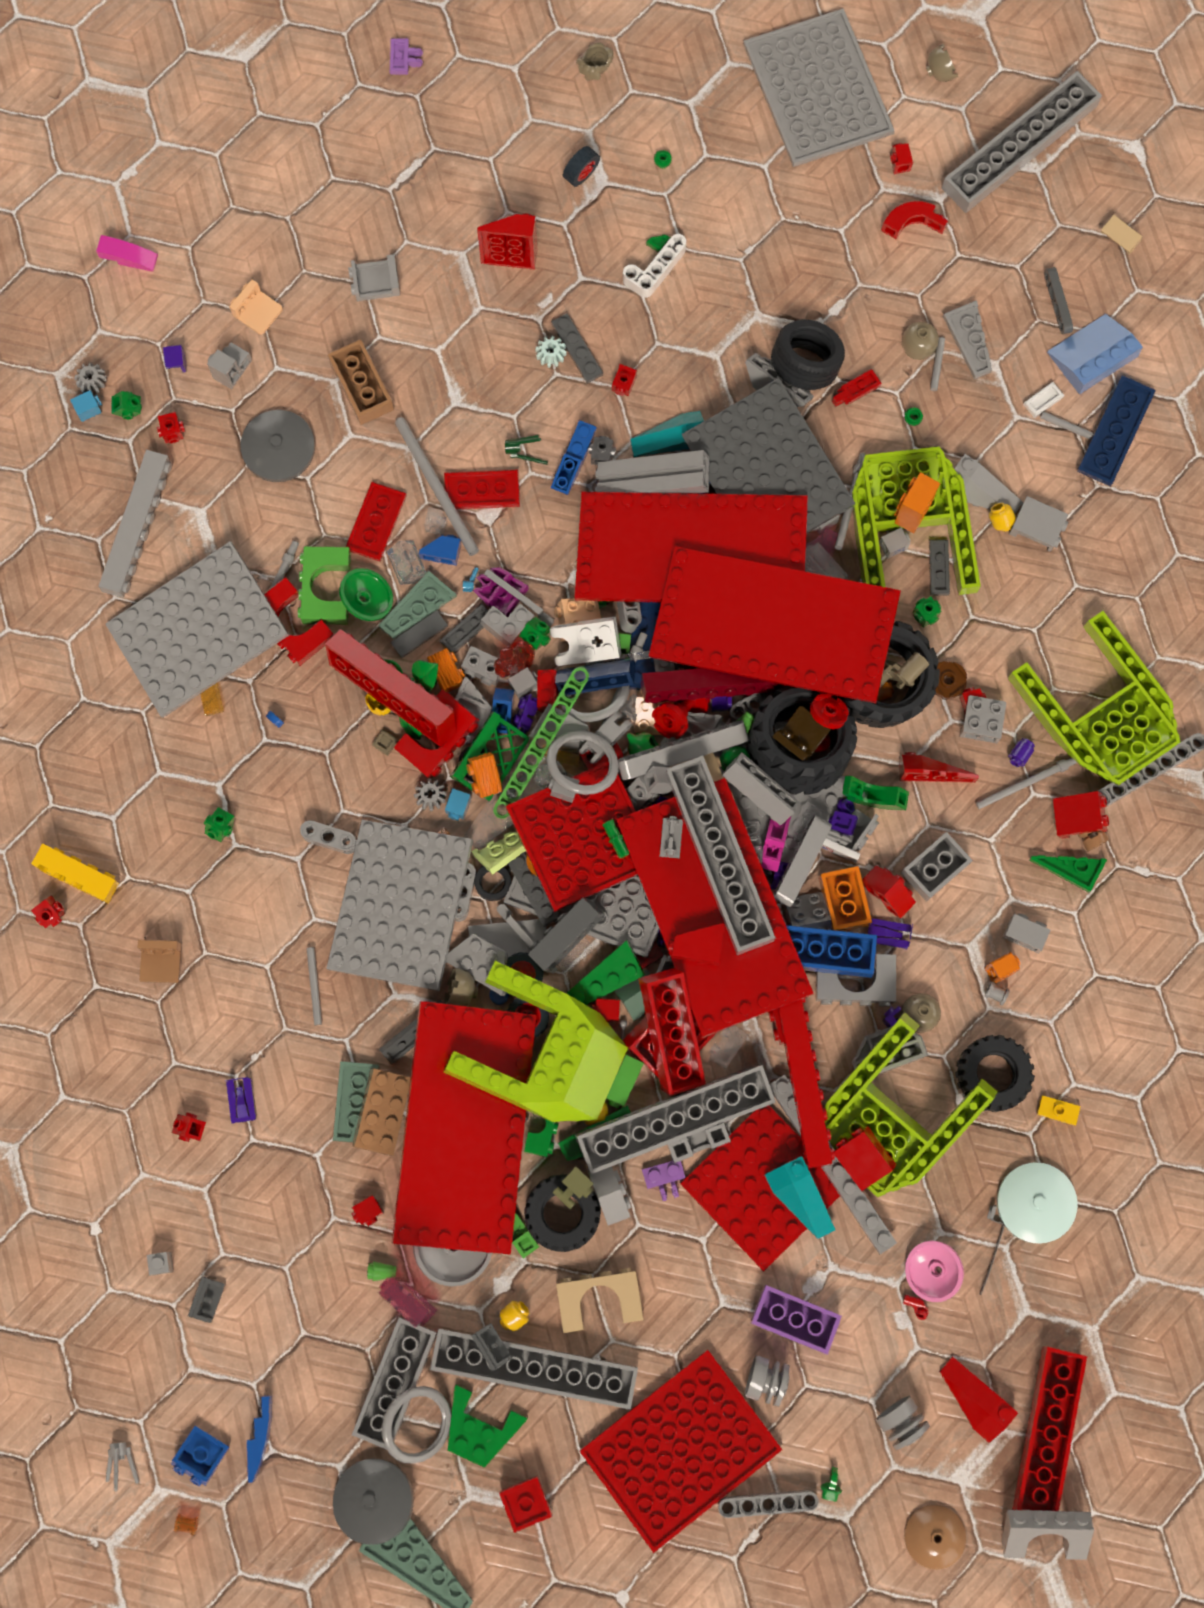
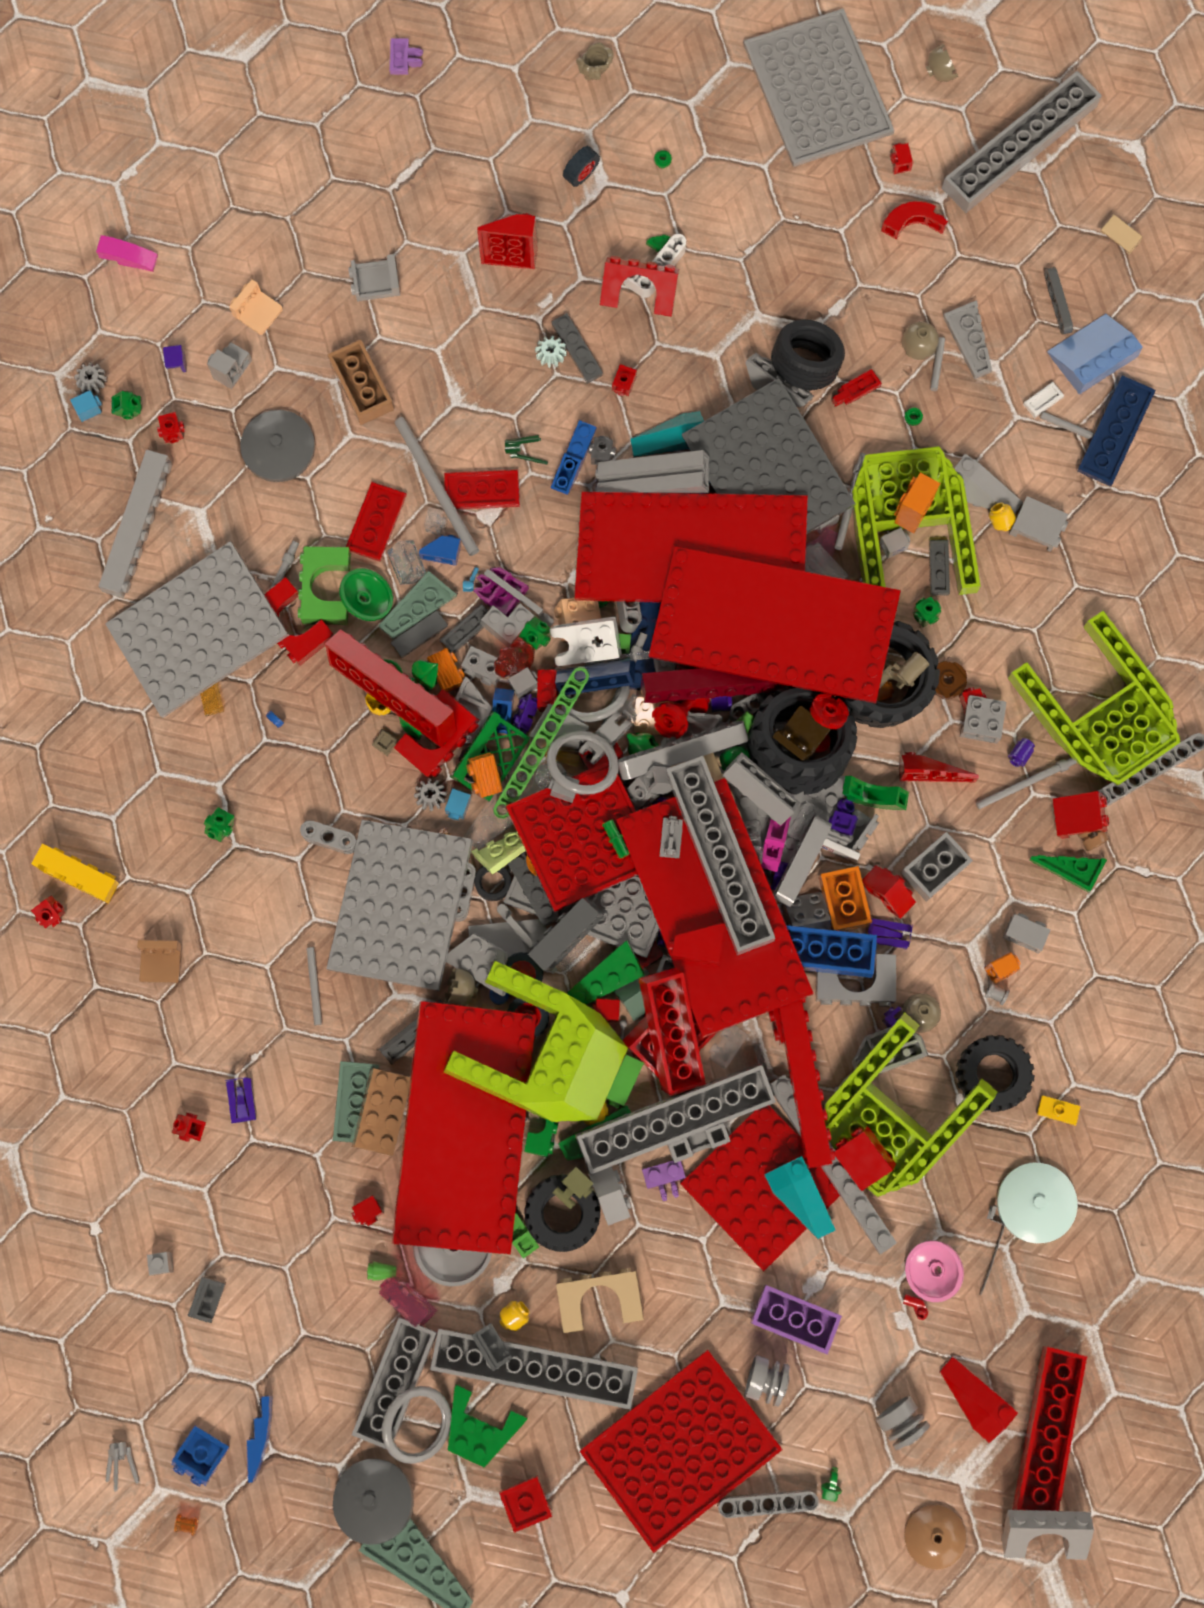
(663, 277): none -> red arch

